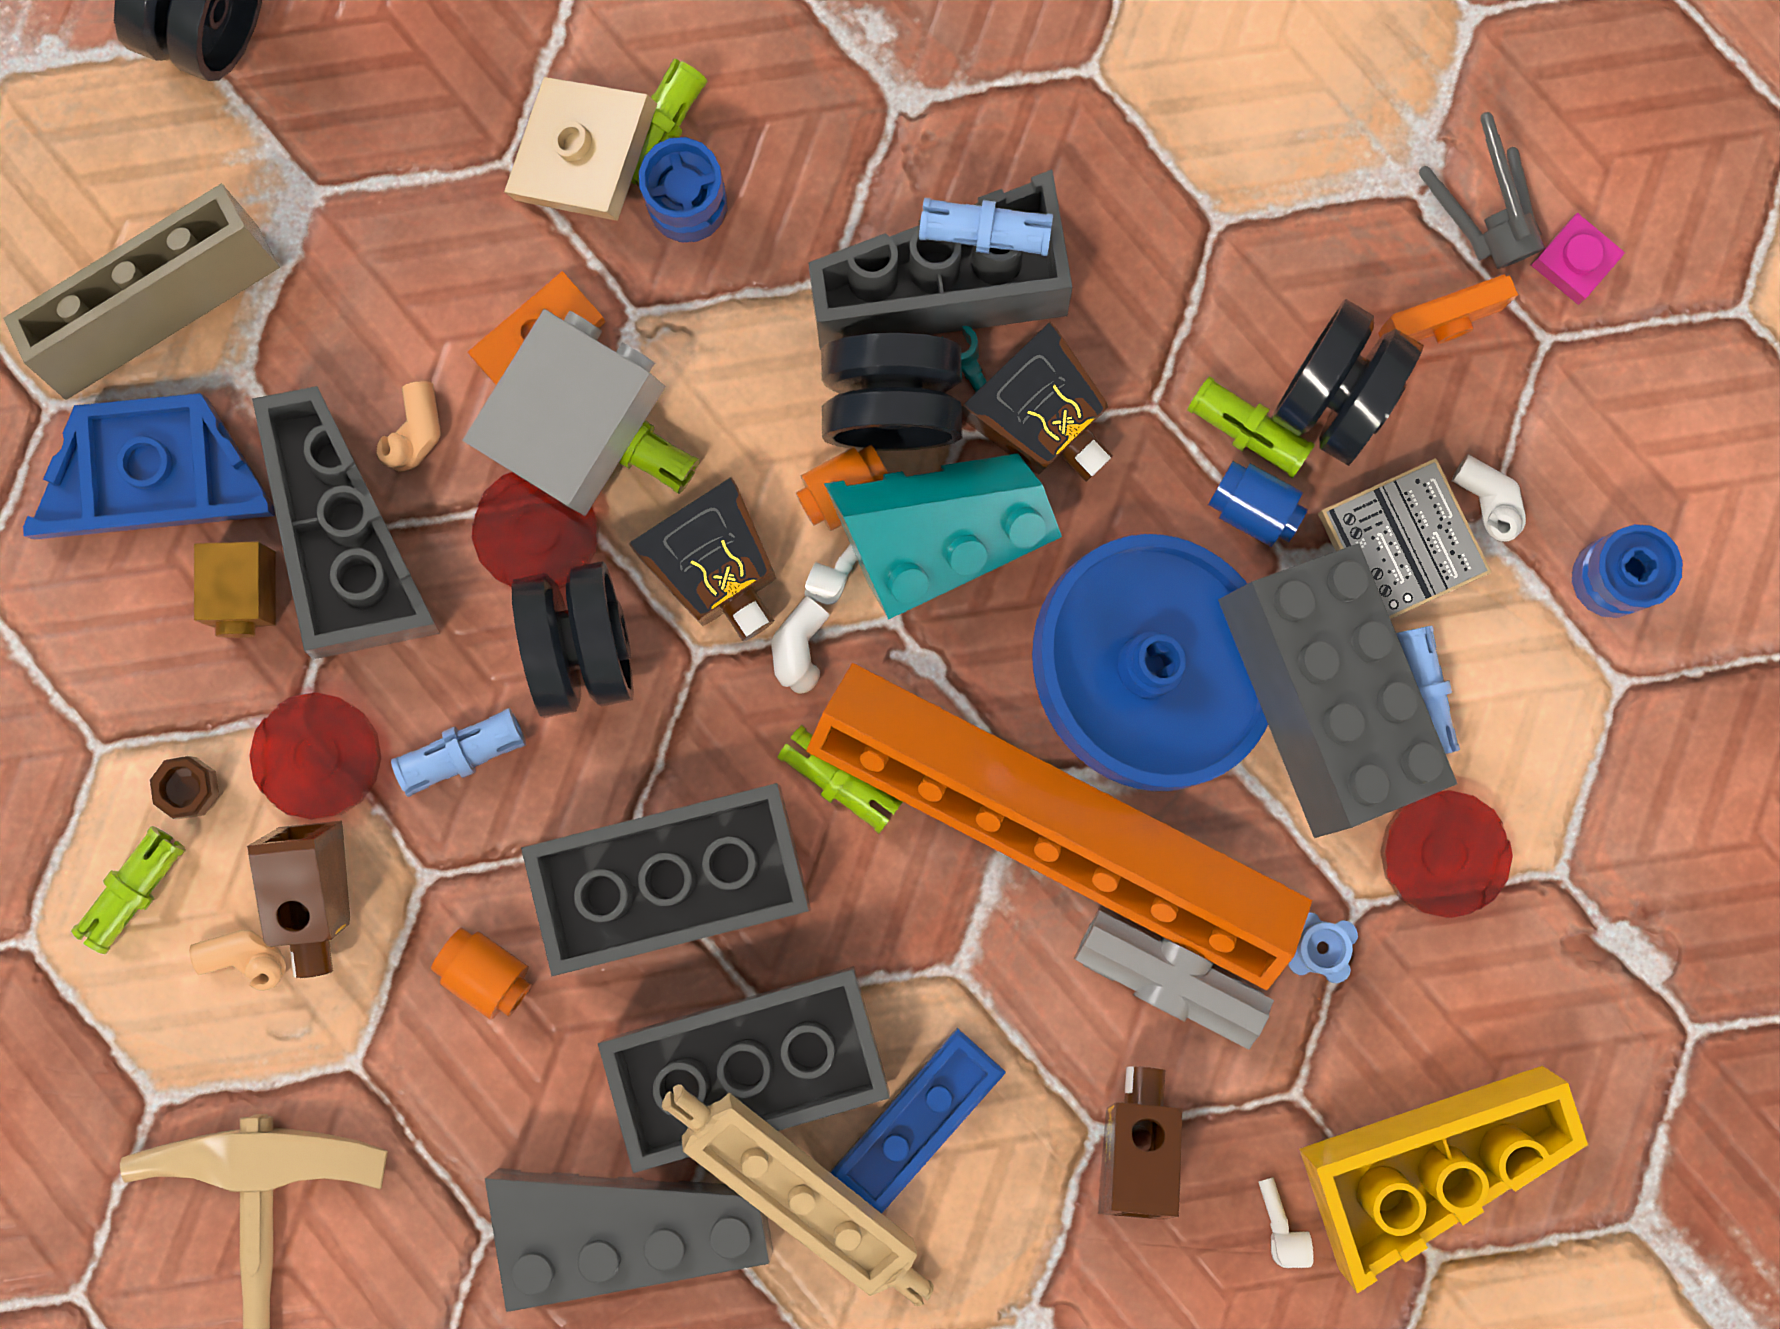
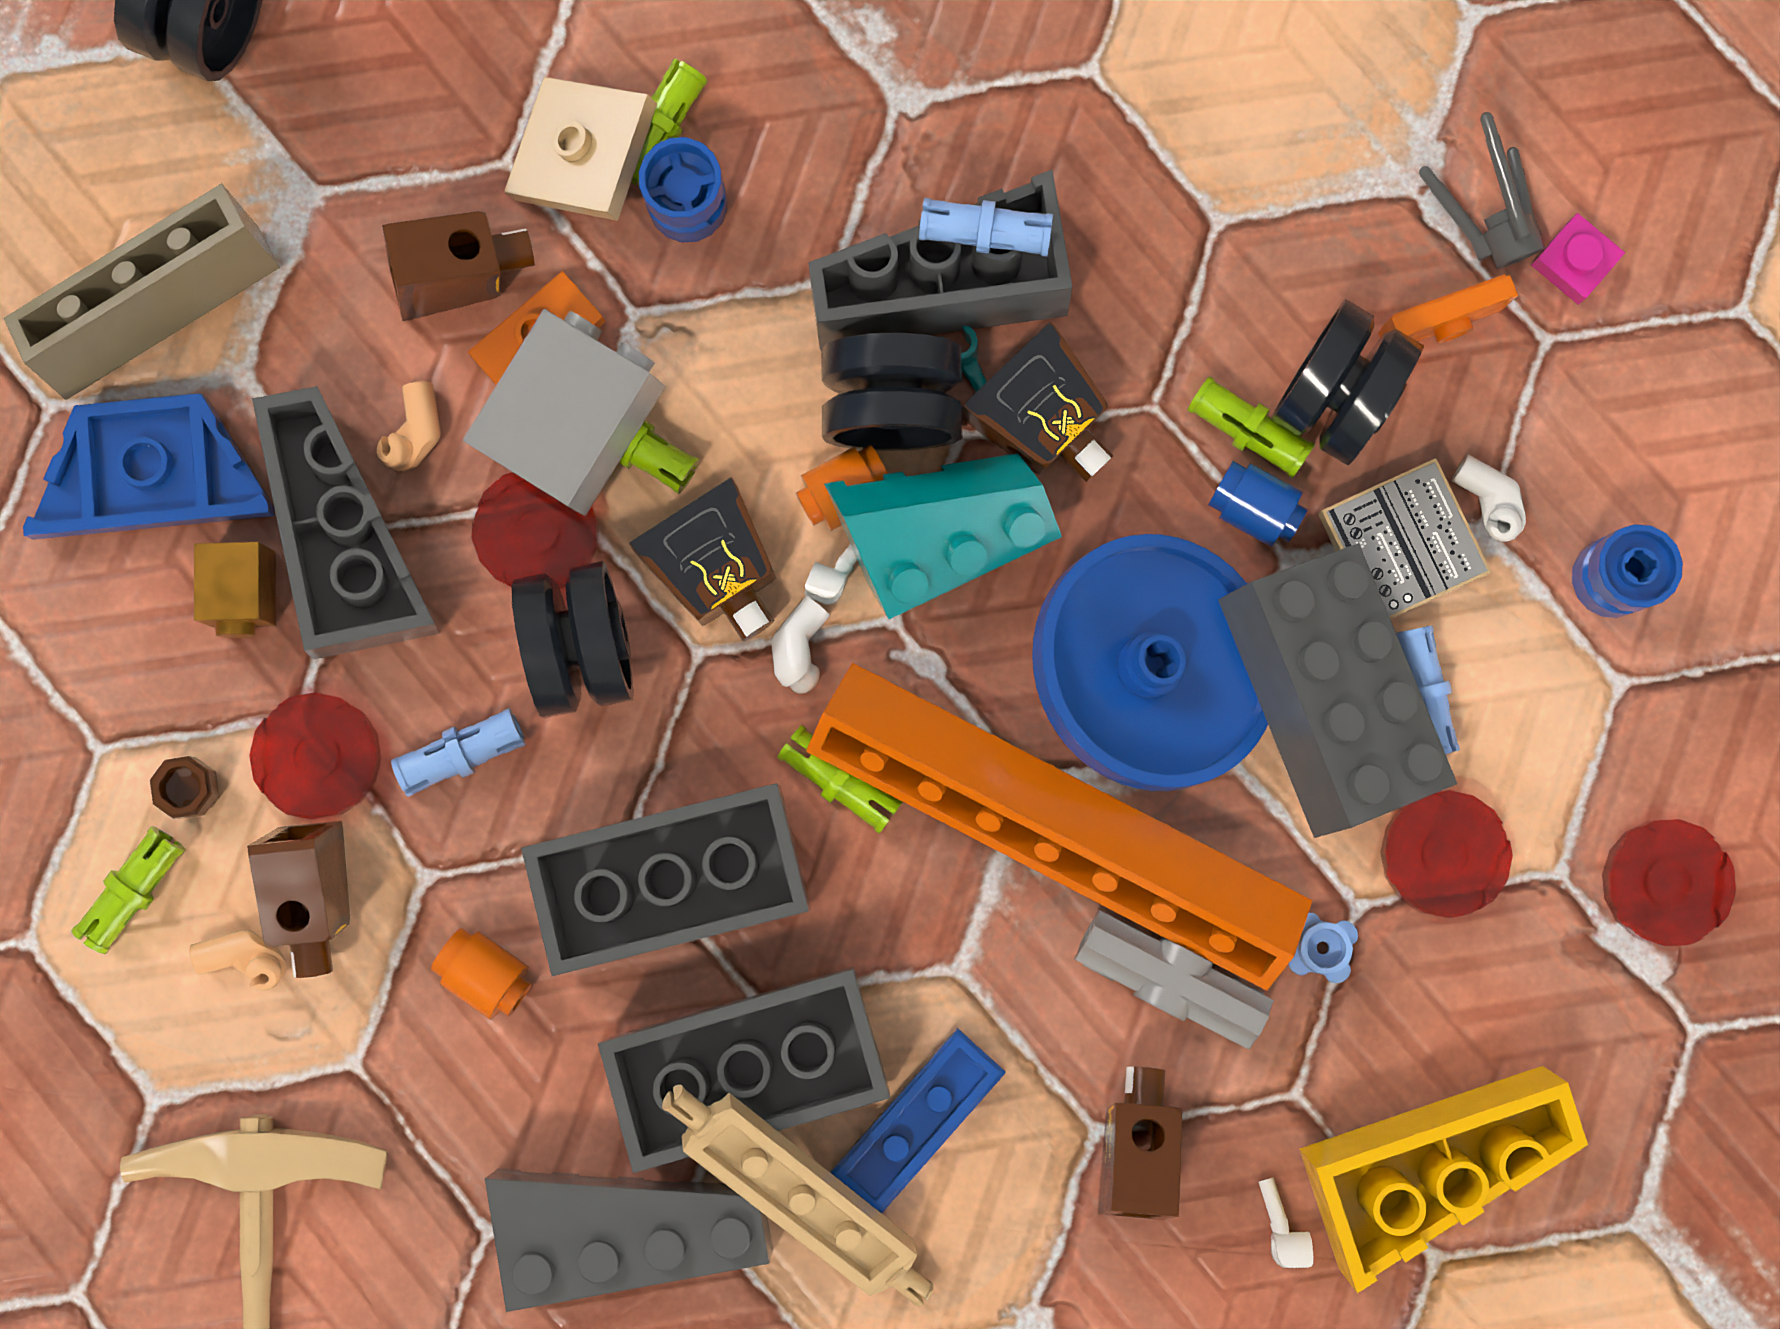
(450, 261): none -> reddish brown torso
(1668, 882): none -> clear red tile

